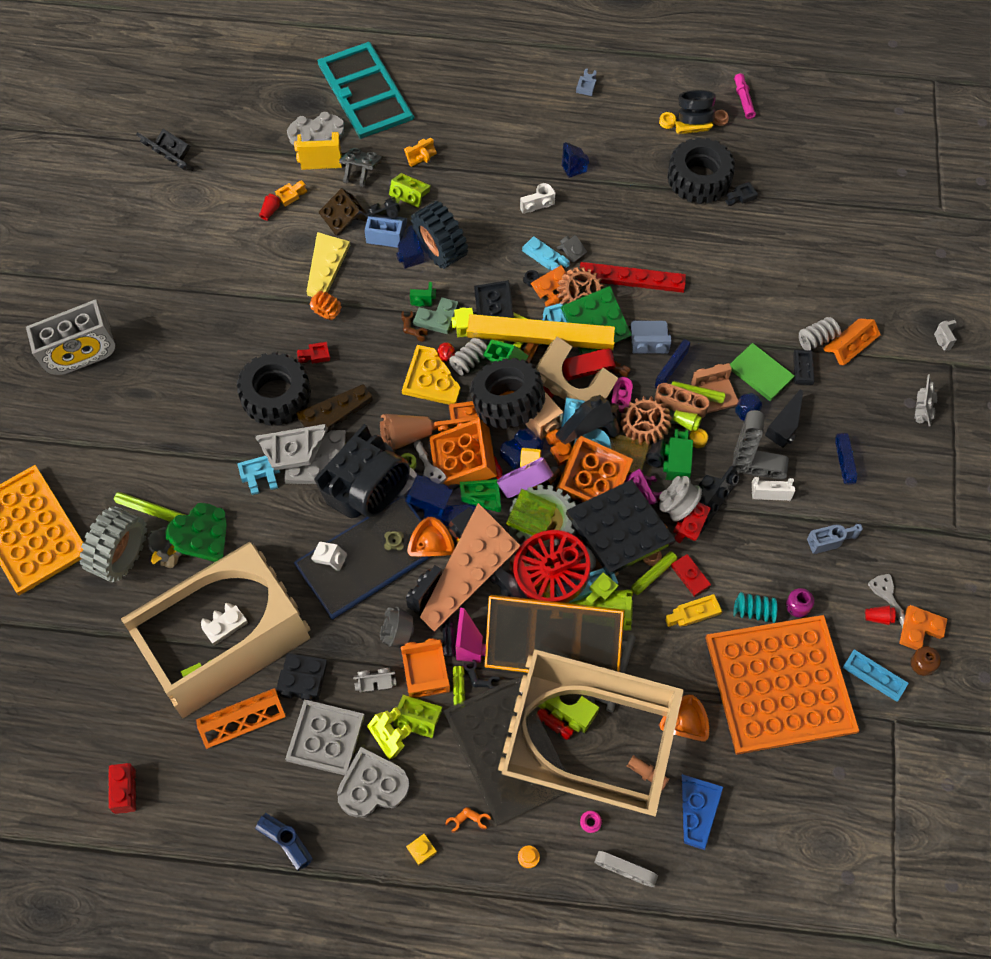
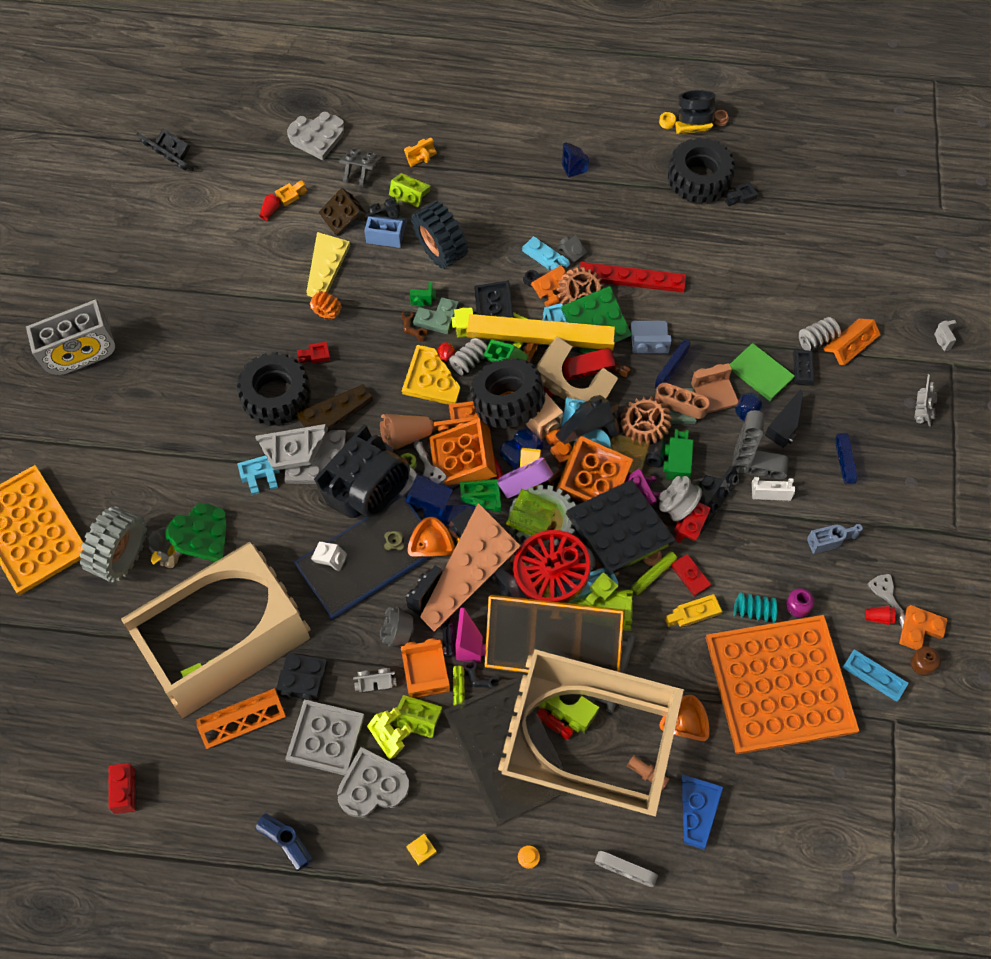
(146, 507): lime axle -> none
(223, 624): white plate -> none
(319, 153): yellow panel -> none
(365, 90): door -> none
(409, 249): clear blue slope -> none
(467, 813): orange arm -> none
(542, 198): white plate -> none
(587, 83): sand blue plate -> none
(591, 815): dark pink plate -> none
(622, 396): dark pink plate -> none
(688, 420): lime cone -> none
(699, 438): yellow tile -> none
(712, 395): lime axle -> none
(743, 91): dark pink pin -> none

